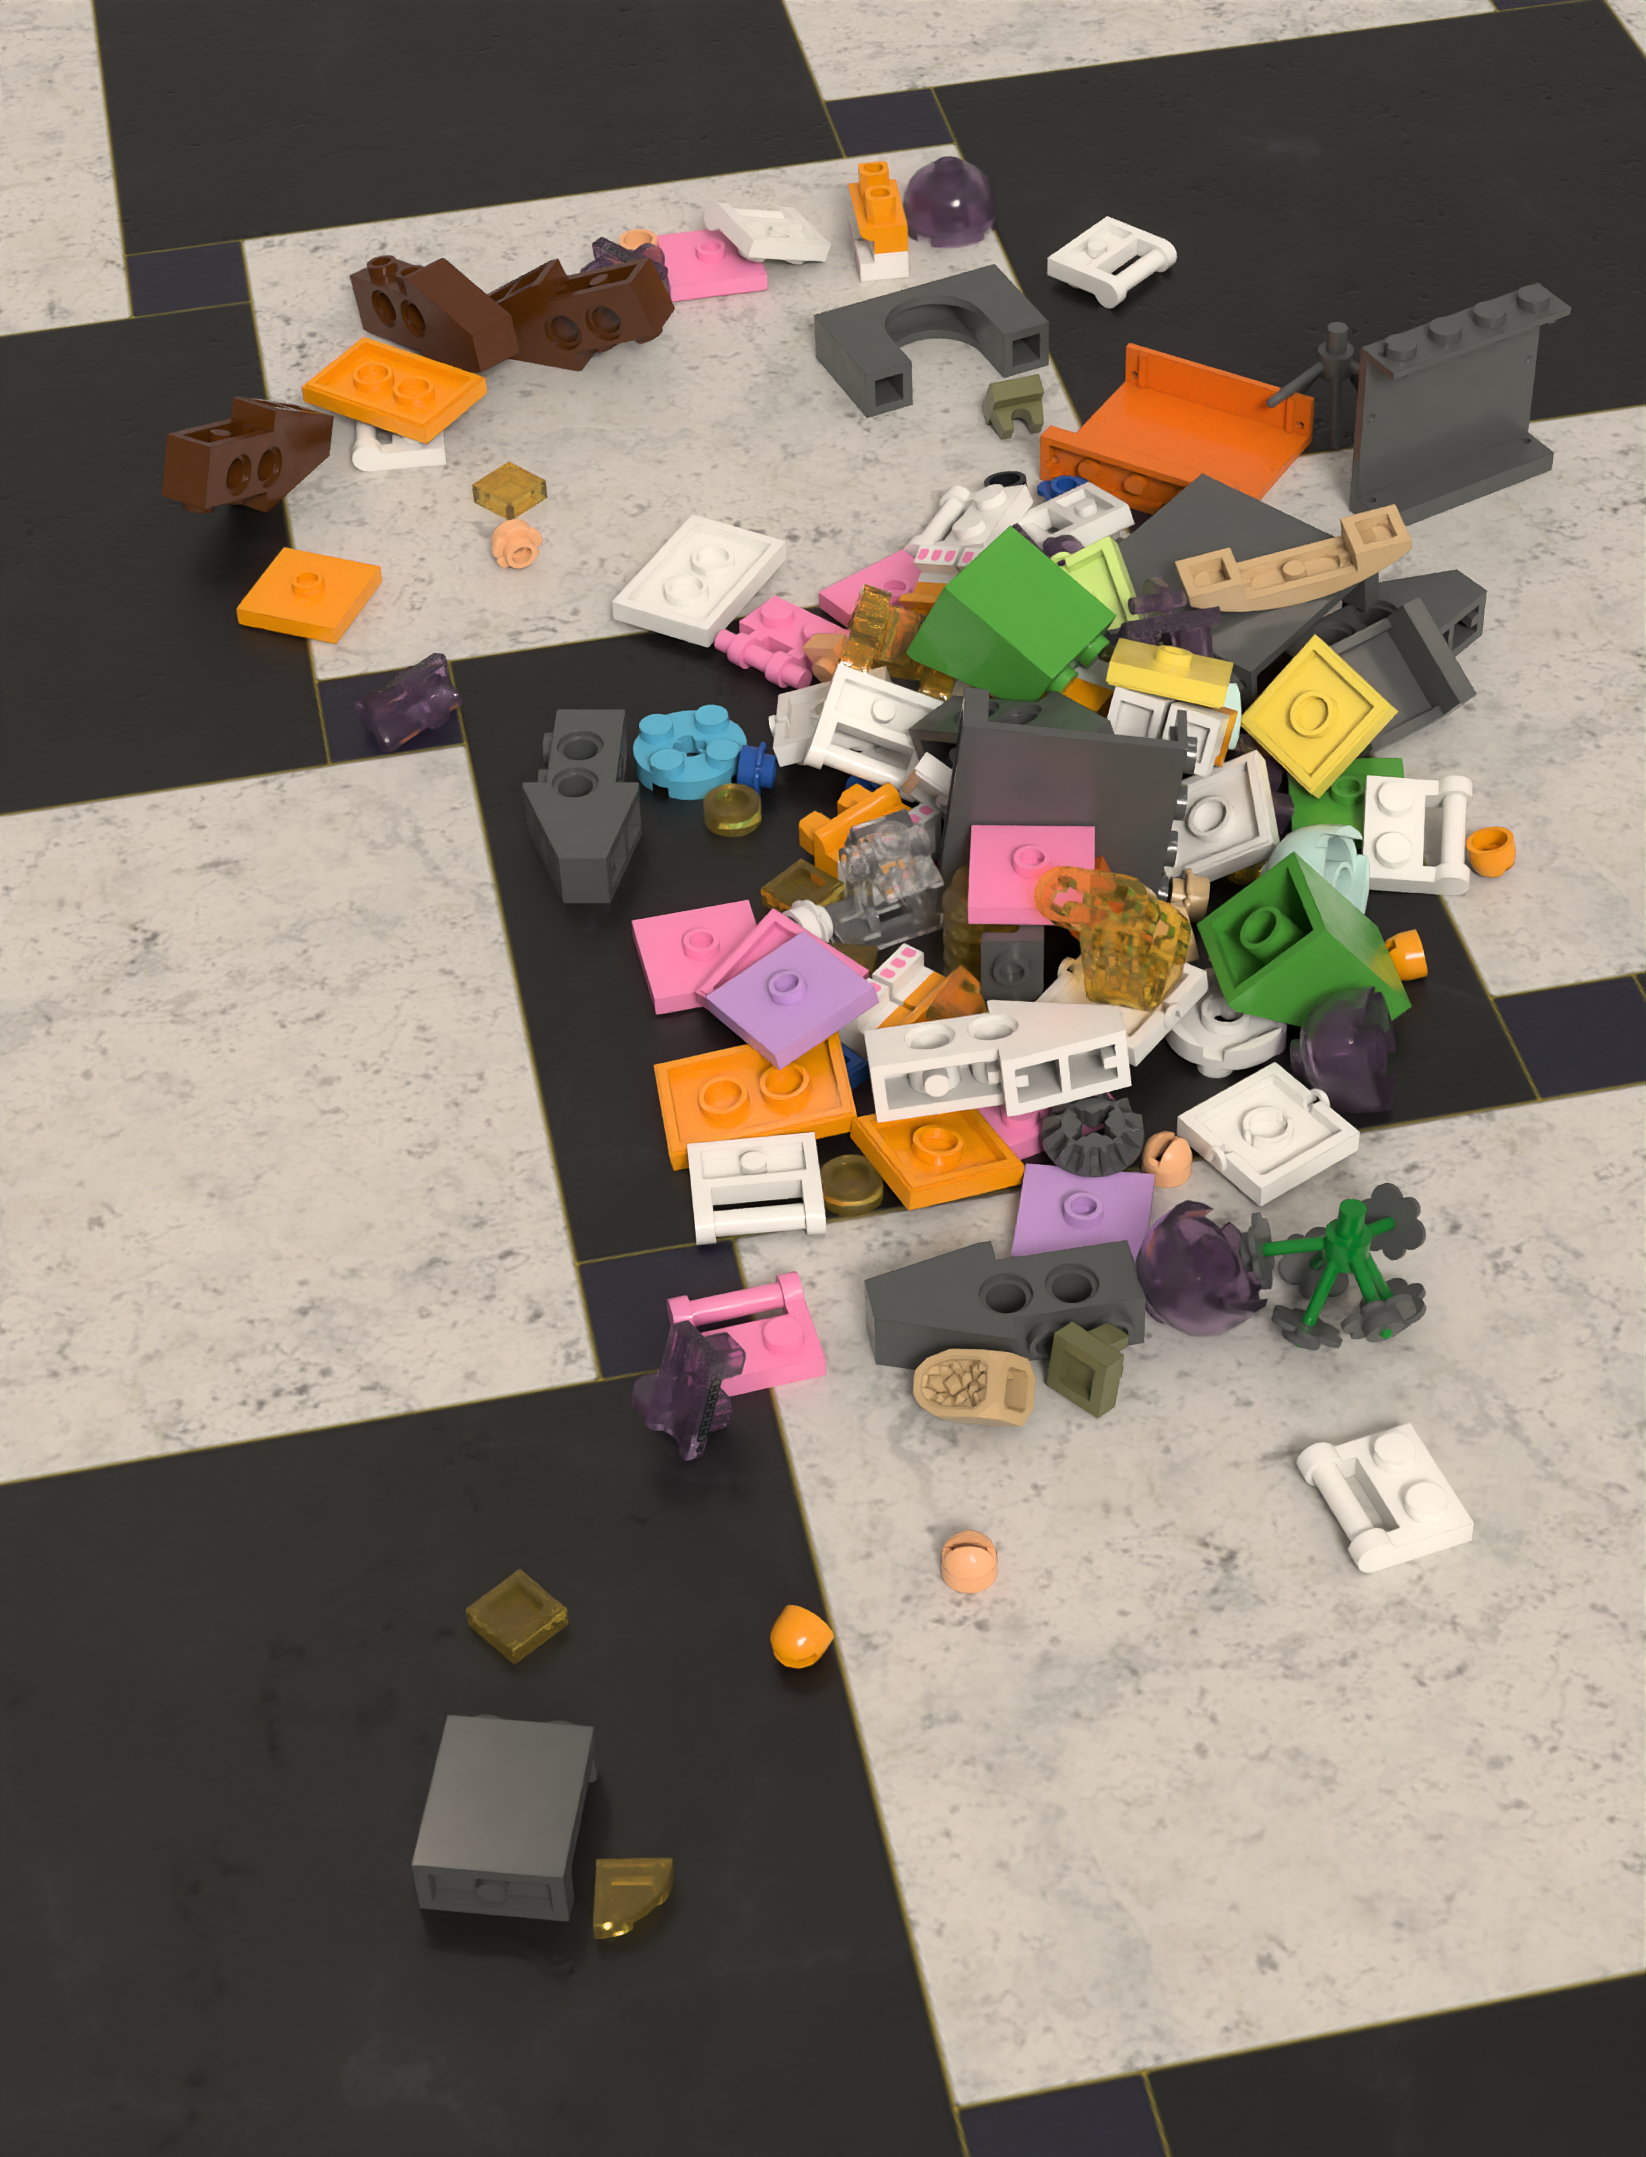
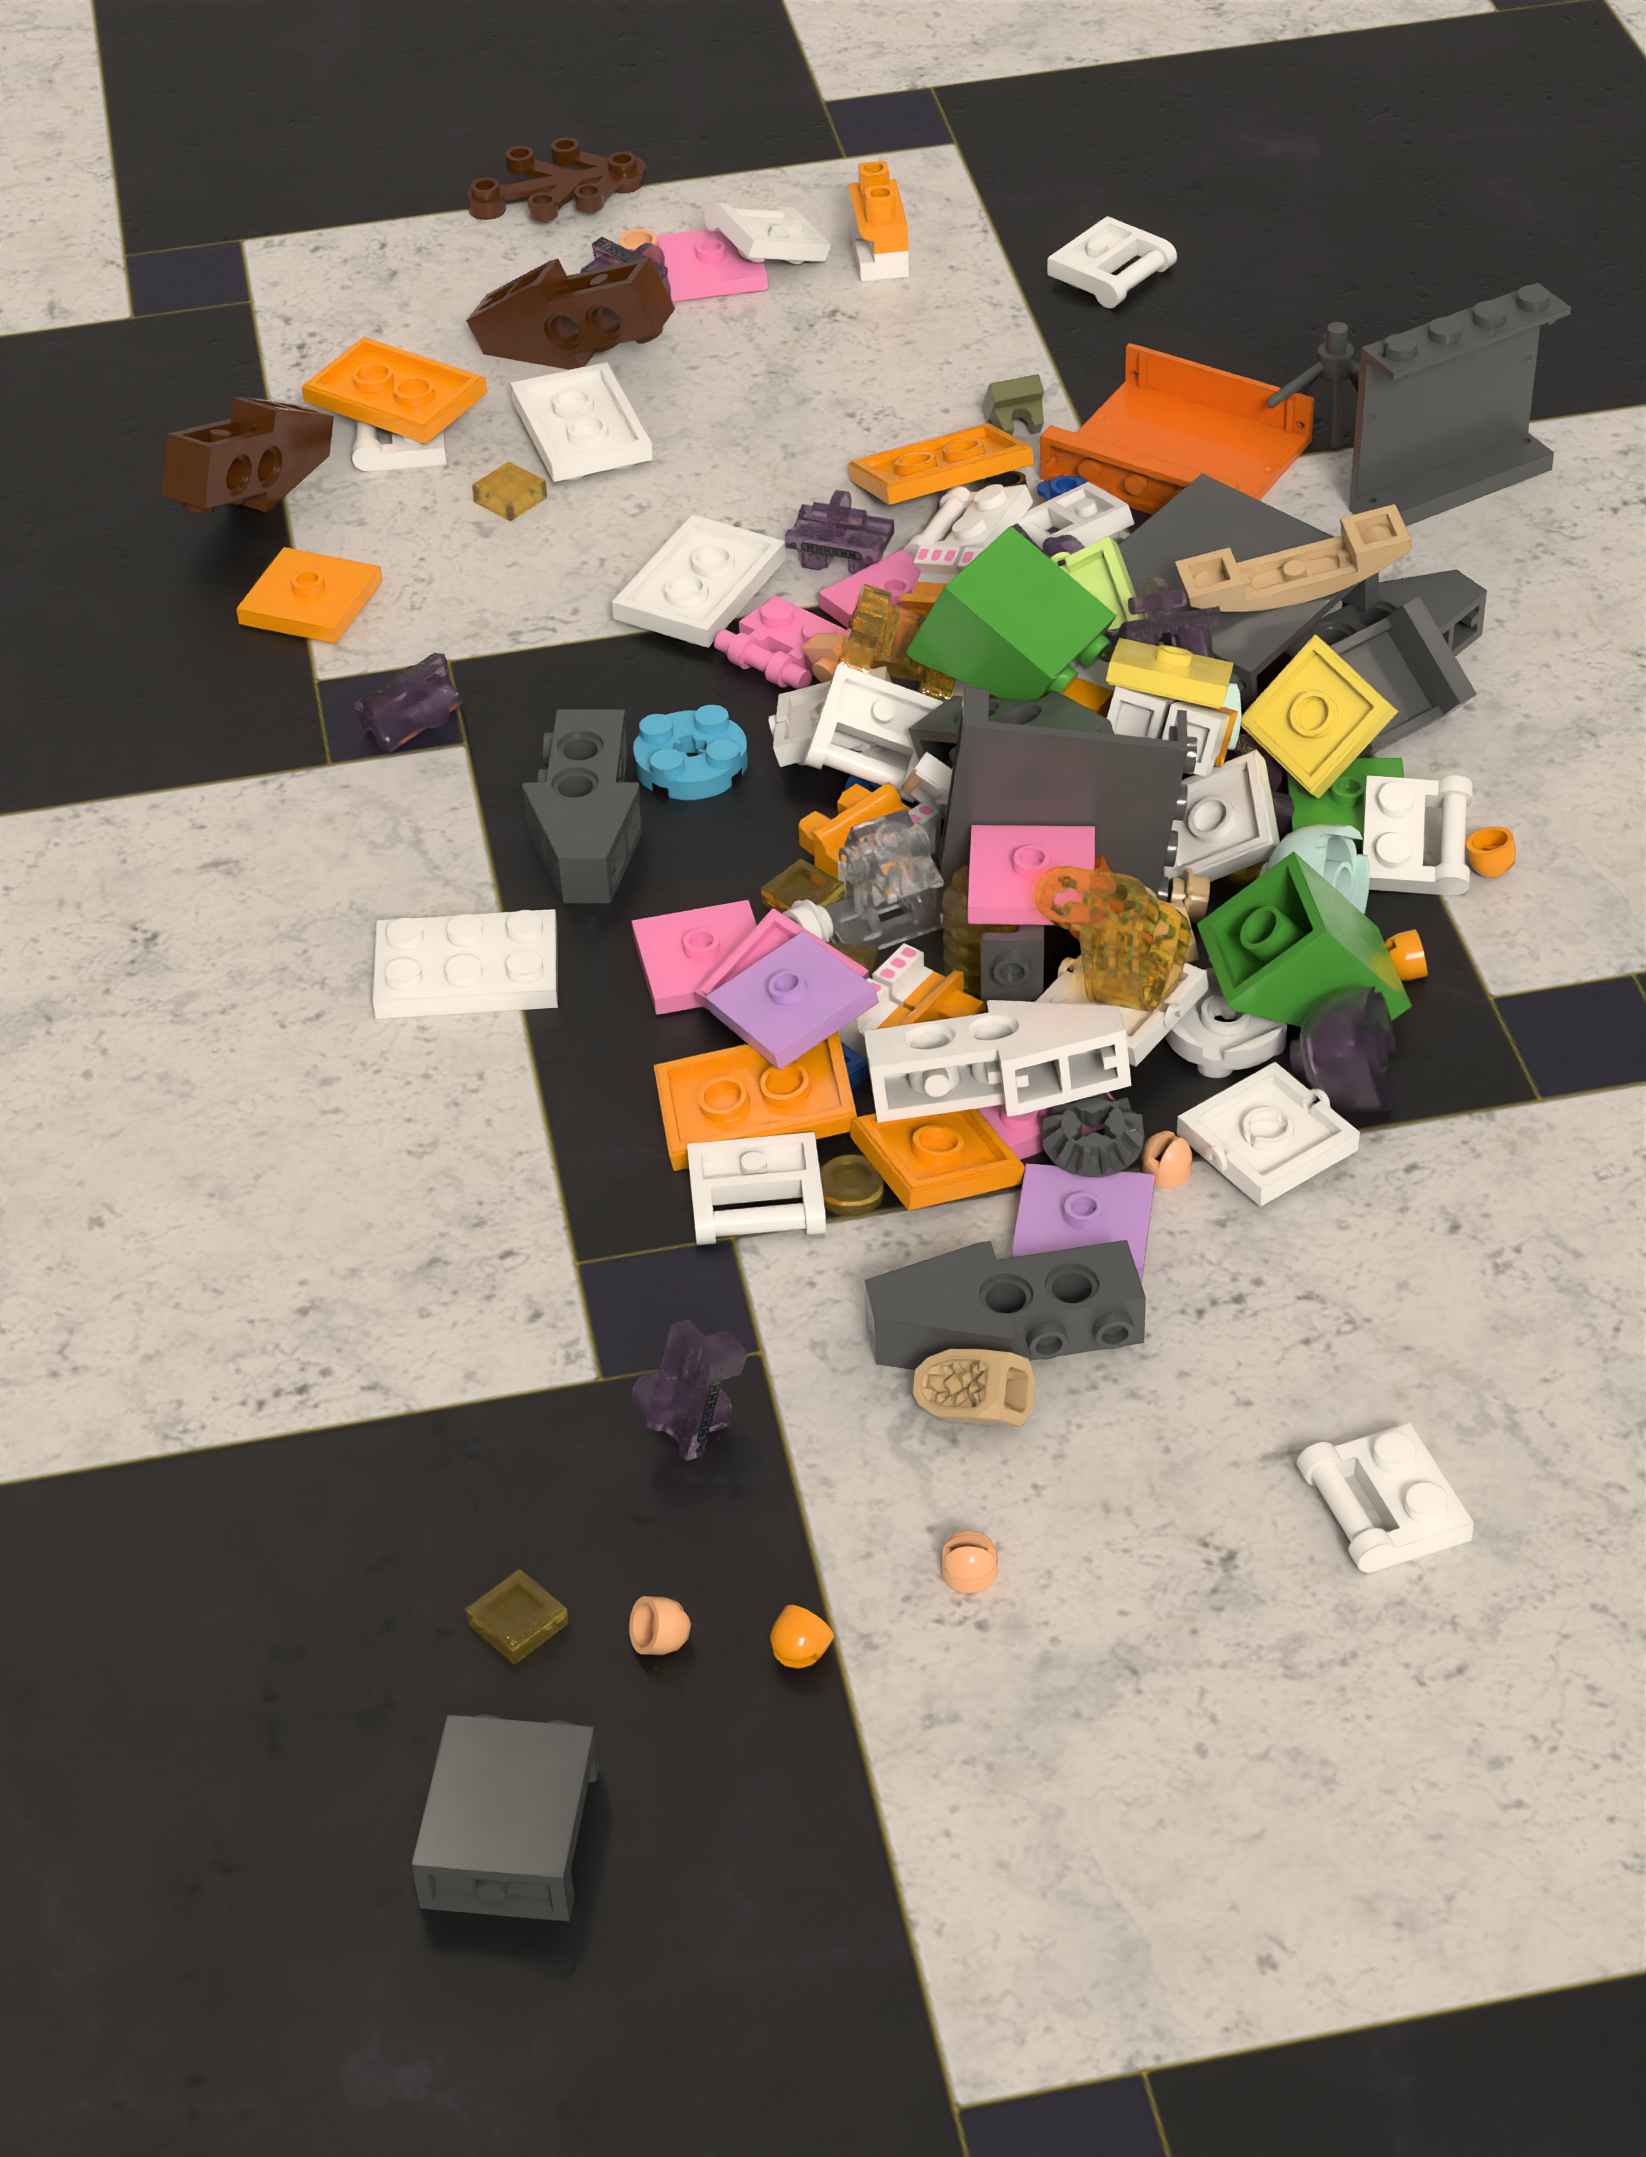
(434, 312): reddish brown brick -> none
(465, 964): none -> white plate
(515, 544): light nougat plate -> none
(557, 184): none -> reddish brown plant
(581, 422): none -> white plate
(628, 1892): clear yellow tile -> none
(658, 1625): none -> light nougat hinge
(732, 810): clear yellow tile -> none
(757, 767): blue plate -> none
(776, 1347): bright pink plate -> none
(840, 532): none -> clear purple hips
(940, 463): none -> light orange tile
(949, 203): clear purple cylinder -> none
(957, 998): clear yellow tile -> none
(976, 307): dark grey arch -> none
(1088, 1366): olive tile -> none
(1196, 1273): clear purple cylinder -> none
(1328, 1254): dark grey plant -> none

